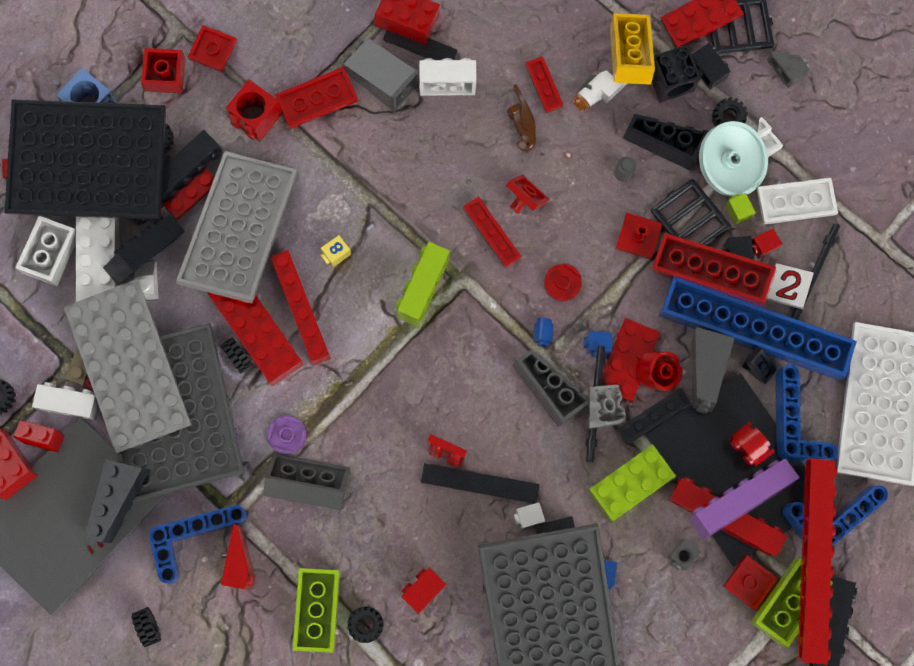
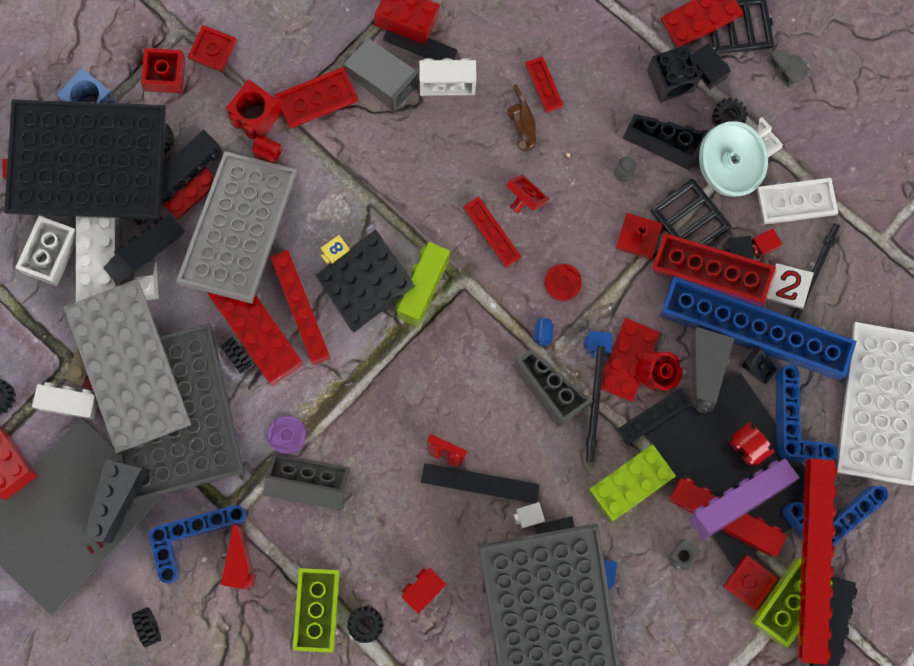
(38, 435): red brick -> none
(266, 149): none -> red brick
(365, 281): none -> black plate
(595, 89): white plate -> none
(605, 406): light grey slope -> none
(632, 48): yellow brick -> none
(740, 208): lime brick -> none

